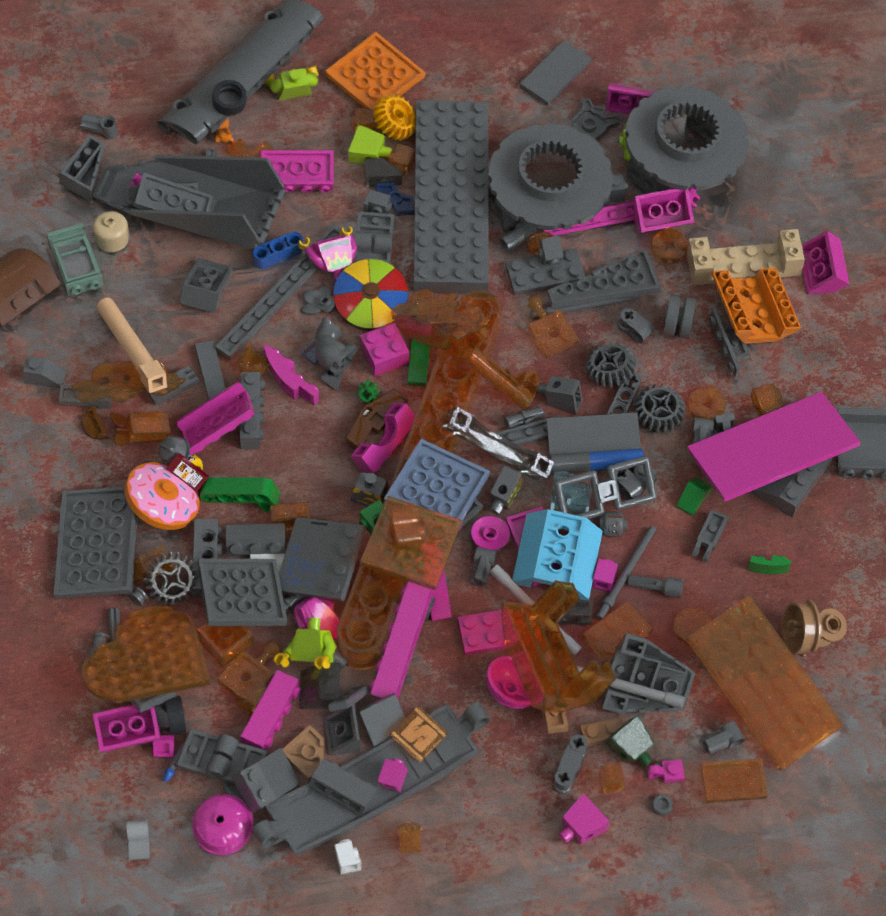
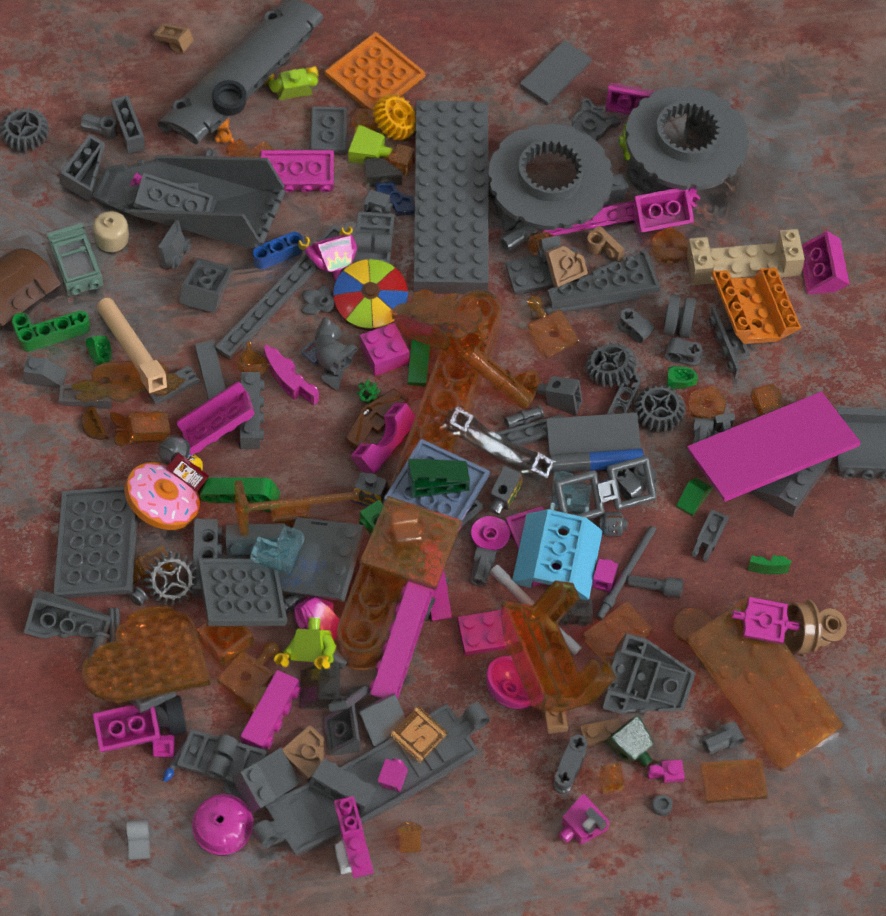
(22, 124): none -> dark grey gear
(58, 616): none -> dark grey wedge
(74, 324): none -> green beam
(99, 349): none -> green rock
(128, 124): none -> dark grey brick
(173, 247): none -> dark grey slope
(178, 37): none -> medium nougat plate
(243, 507): none -> clear orange tile
(282, 554): none -> clear light blue brick
(329, 129): none -> dark grey tile
(353, 837): none -> dark pink slope
(437, 477): none -> dark green wedge
(565, 265): none -> medium nougat plate
(593, 821): none -> dark grey tile
(605, 243): none -> medium nougat plate
(666, 697): light grey piece -> none
(681, 377): none -> green rock
(682, 351): none -> dark grey piece
(765, 620): none -> dark pink plate

